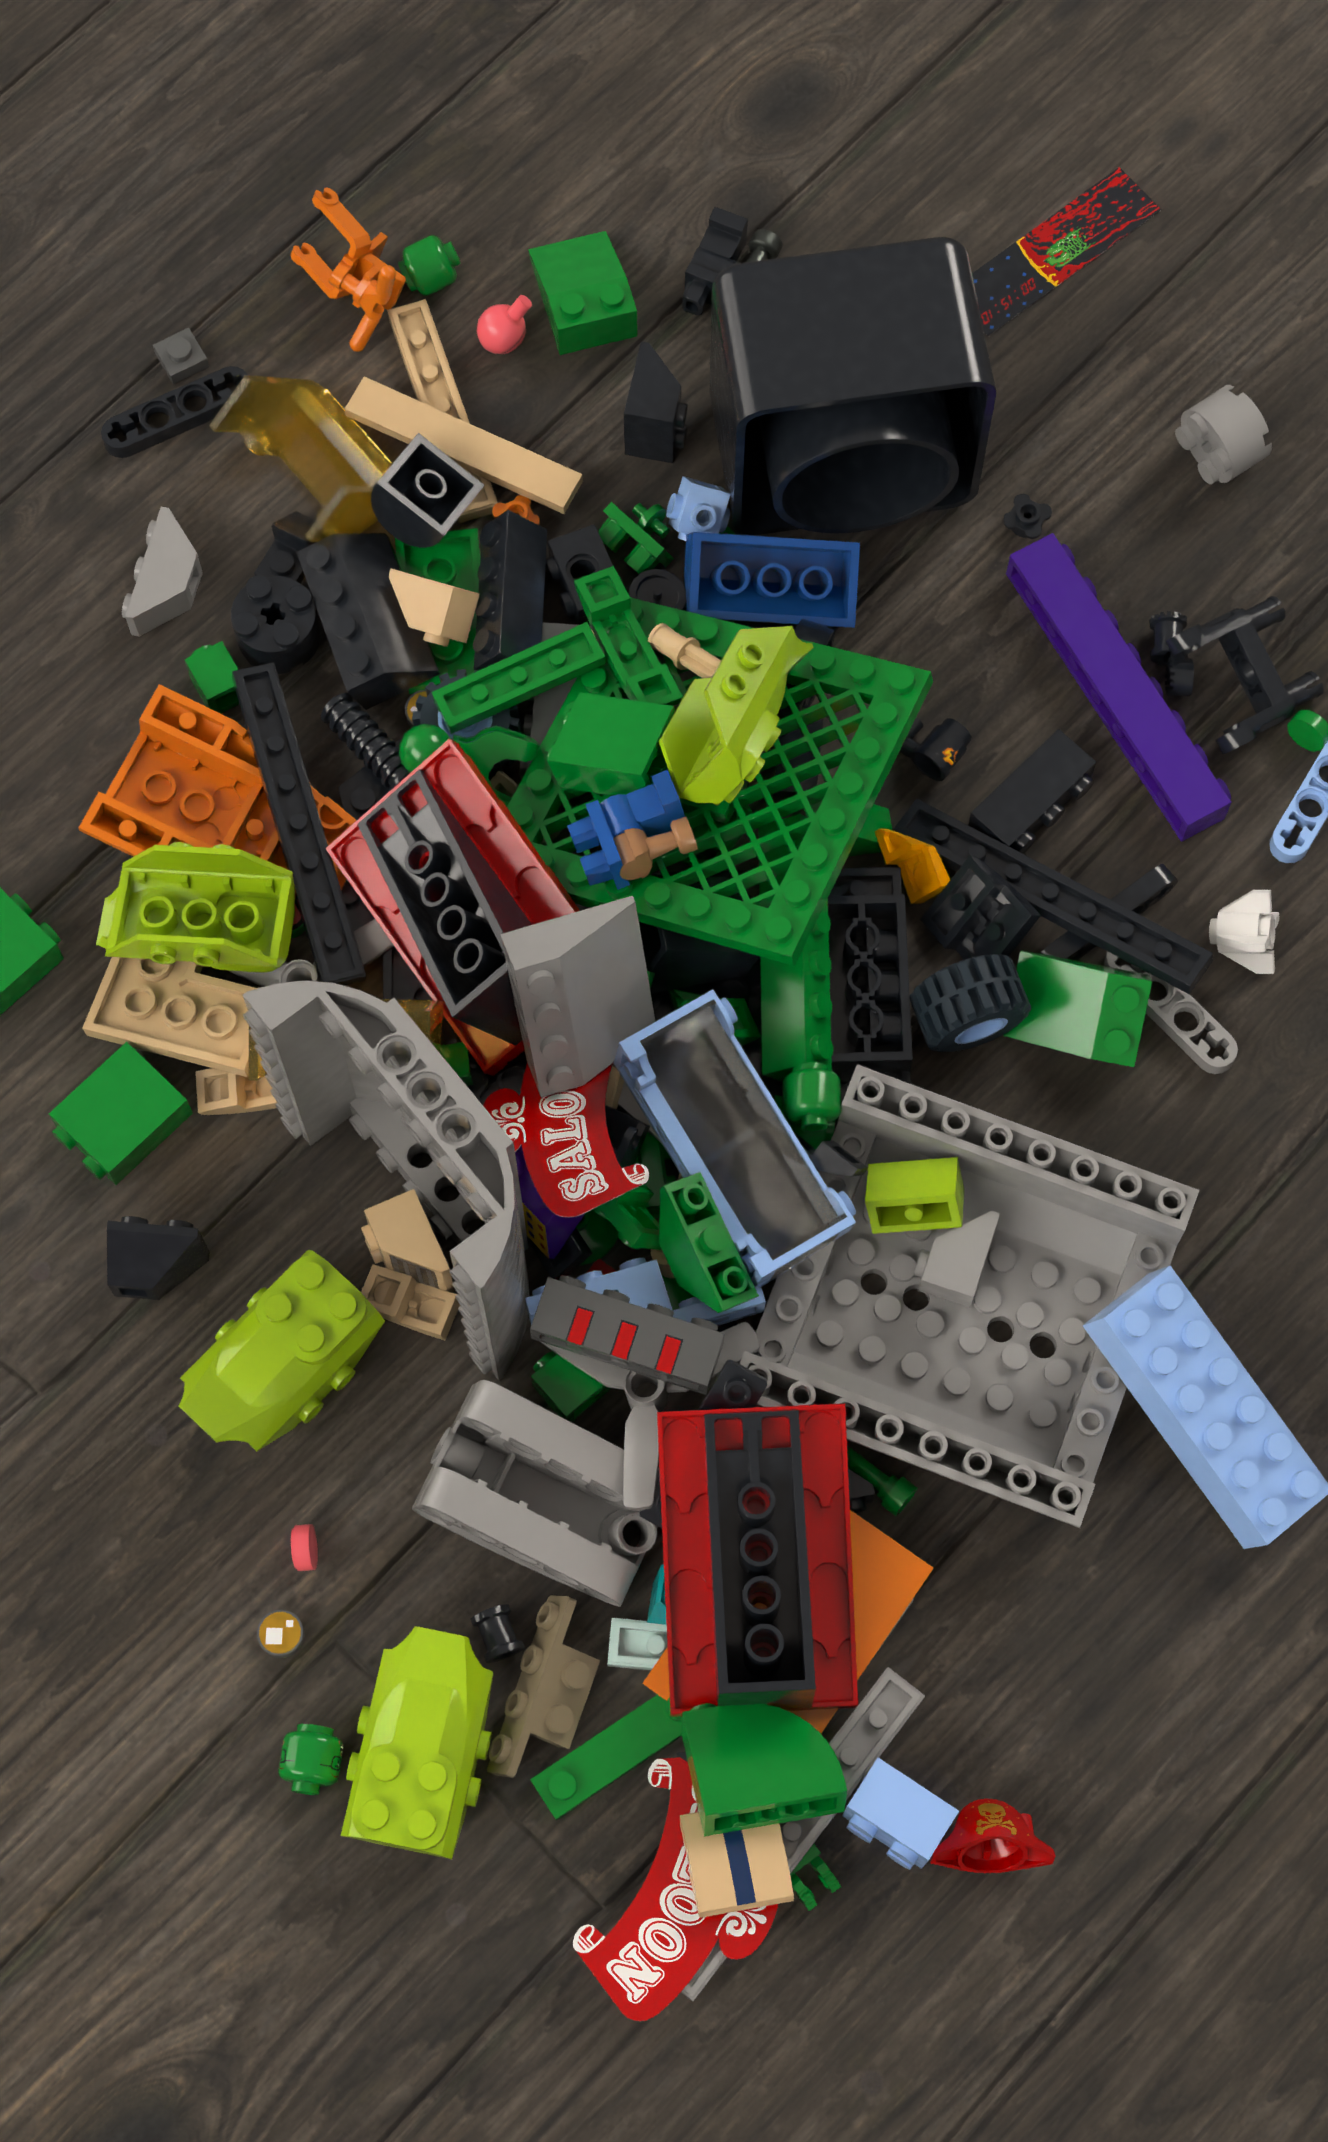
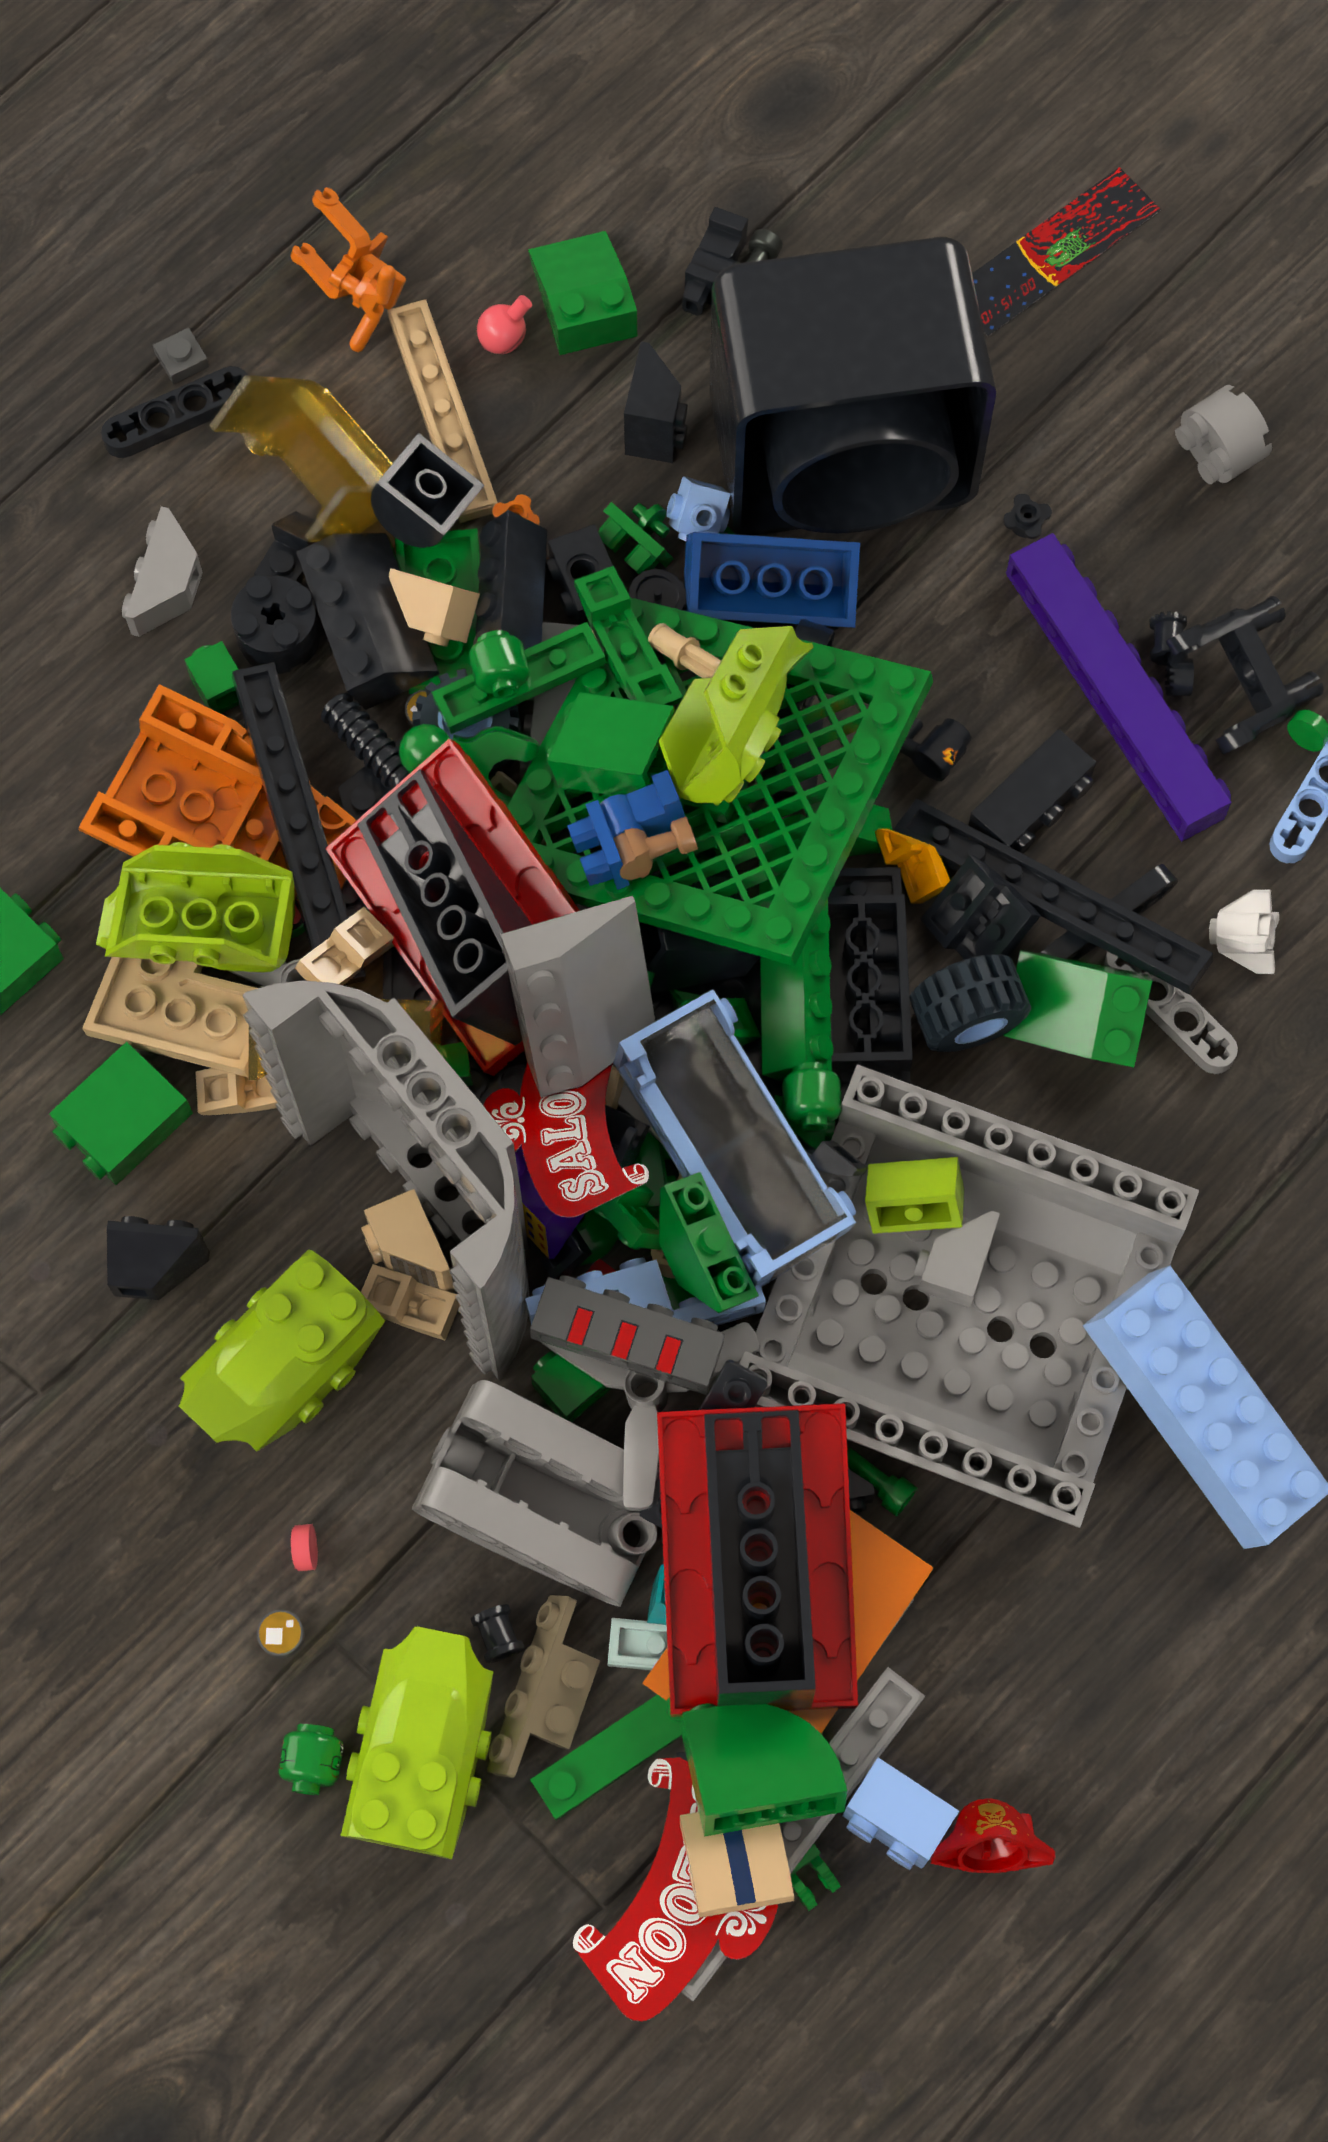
(346, 951): none -> tan slope
(429, 265): green head -> none
(465, 444): tan tile -> none
(499, 663): none -> green head

